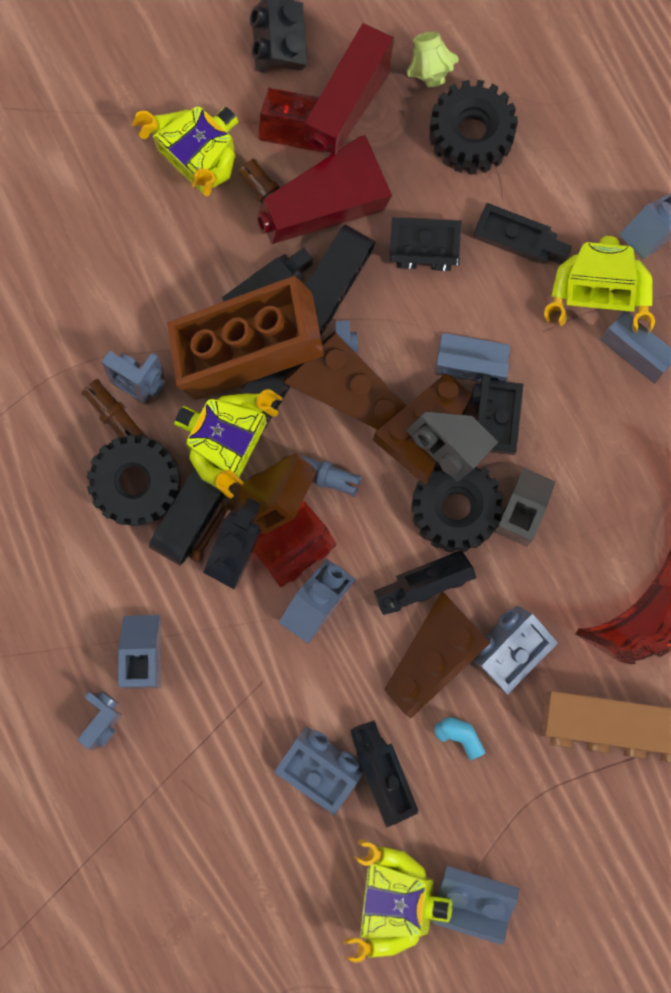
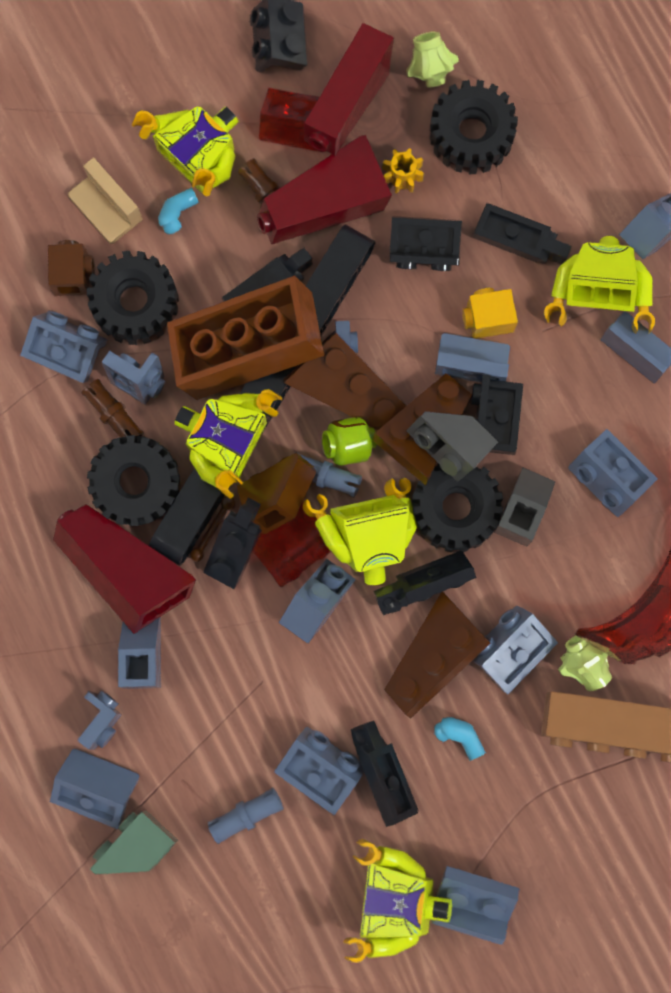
(62, 345): none -> sand blue bracket
(69, 268): none -> reddish brown brick
(93, 788): none -> sand blue panel
(105, 203): none -> tan panel
(121, 567): none -> dark red slope
(122, 275): none -> black tyre
(137, 849): none -> sand green slope
(172, 209): none -> medium azure arm
(245, 815): none -> sand blue pin
(348, 441): none -> lime head
(368, 532): none -> neon yellow torso
(406, 162): none -> yellow gear
(490, 313): none -> yellow brick
(585, 664): none -> yellowish green rock
(612, 473): none -> sand blue bracket

